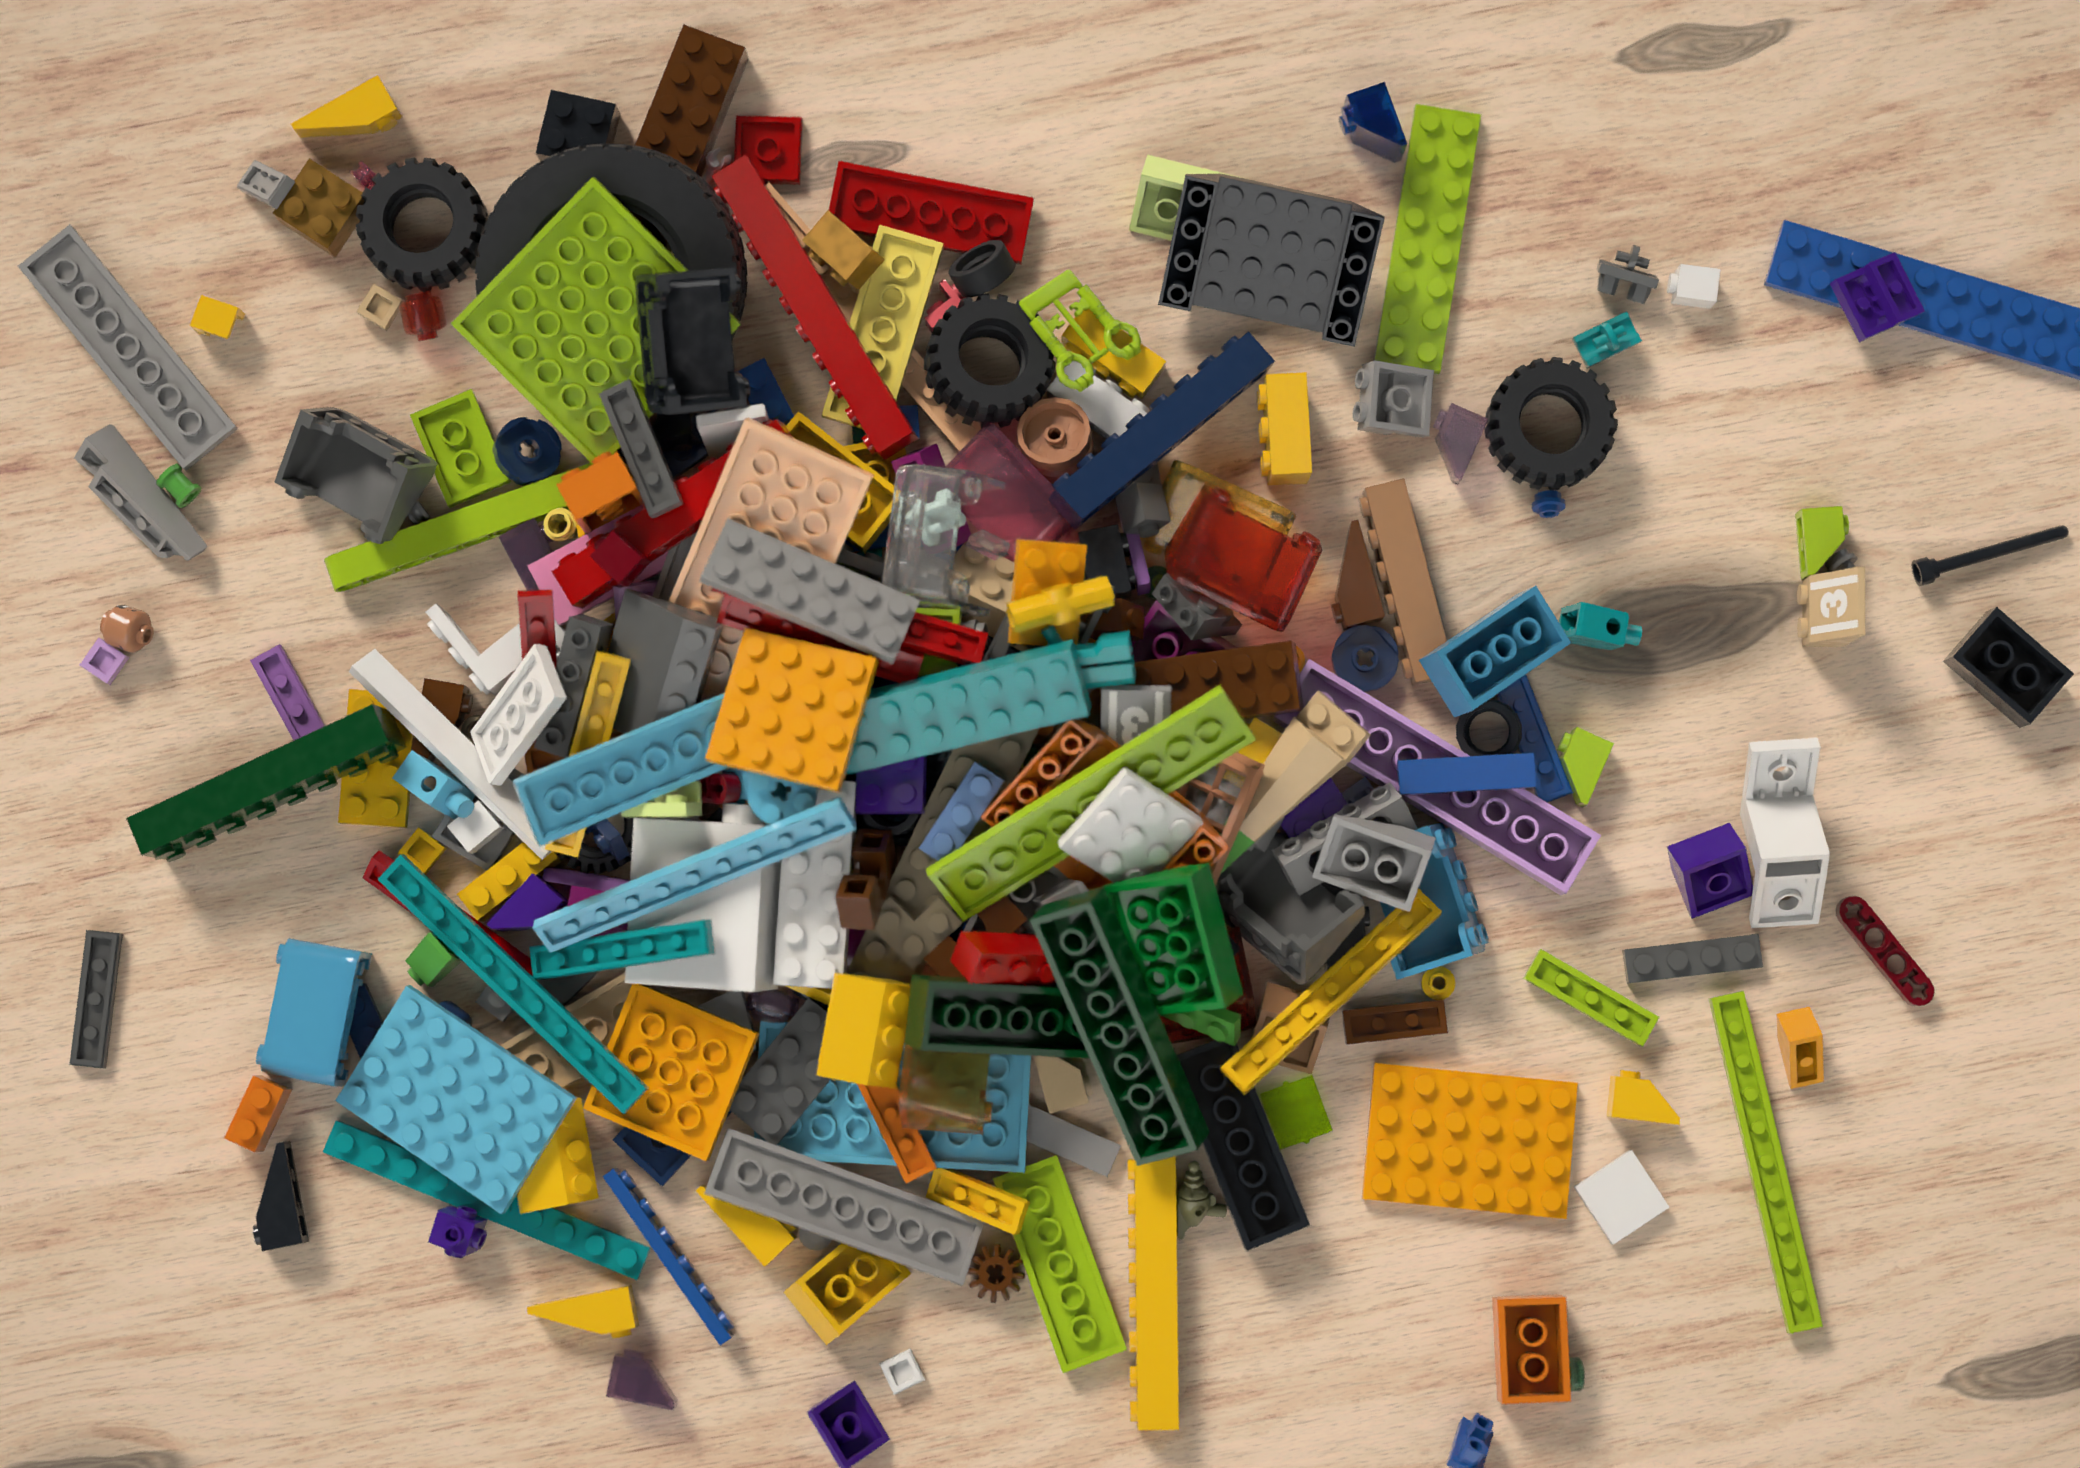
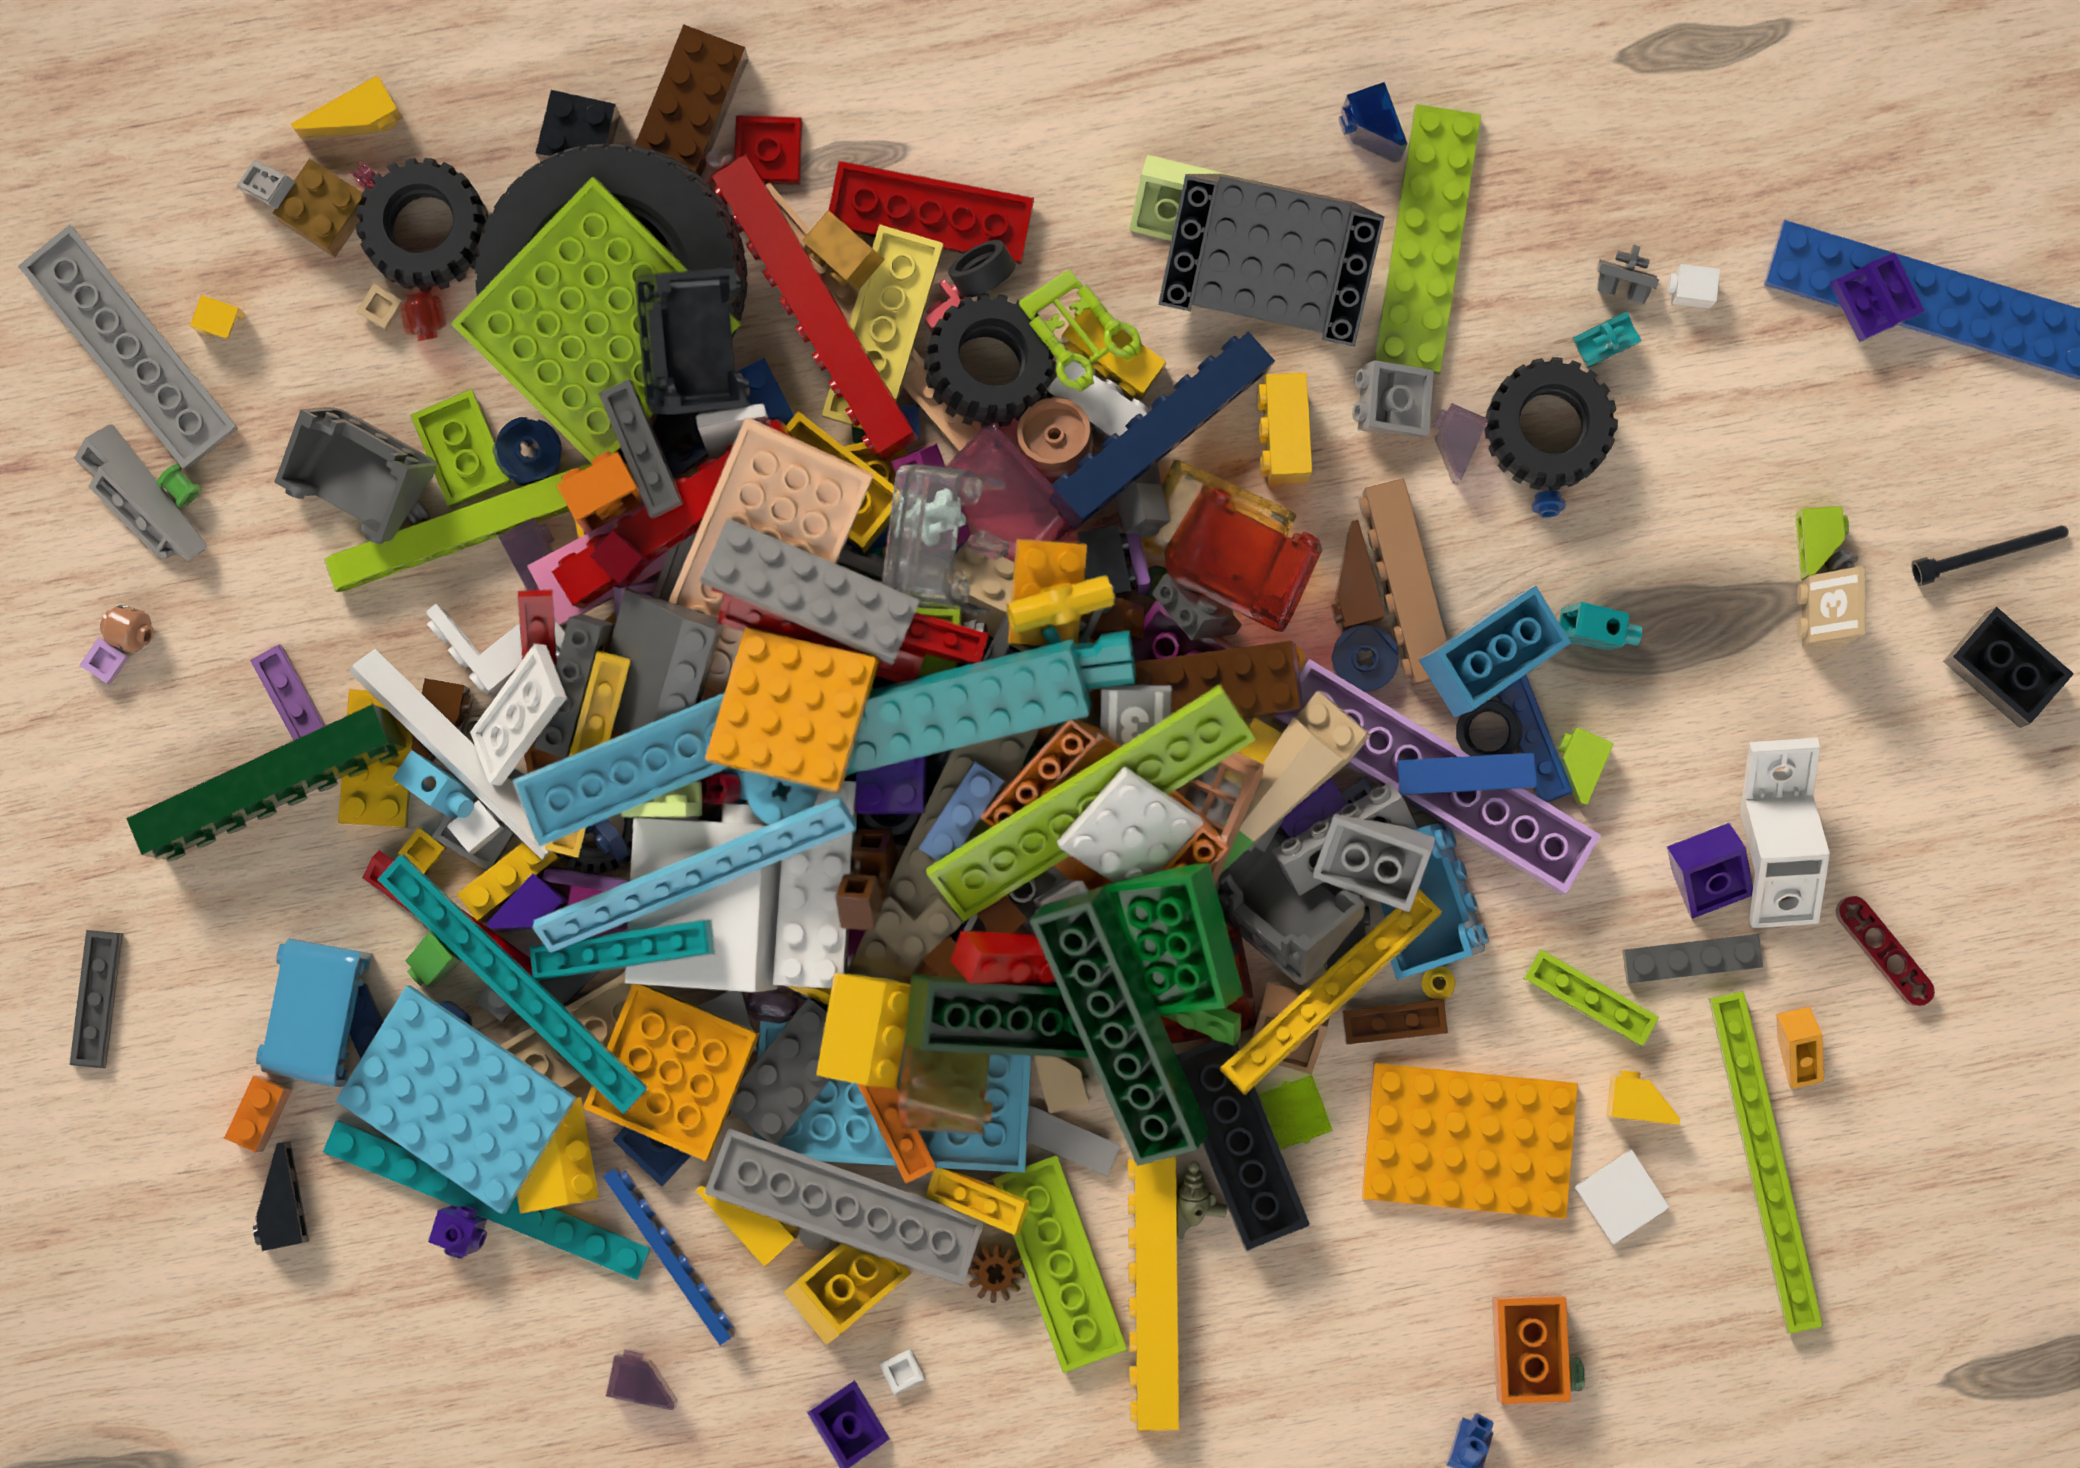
(555, 523): light yellow cone -> none
(597, 1312): yellow slope -> none

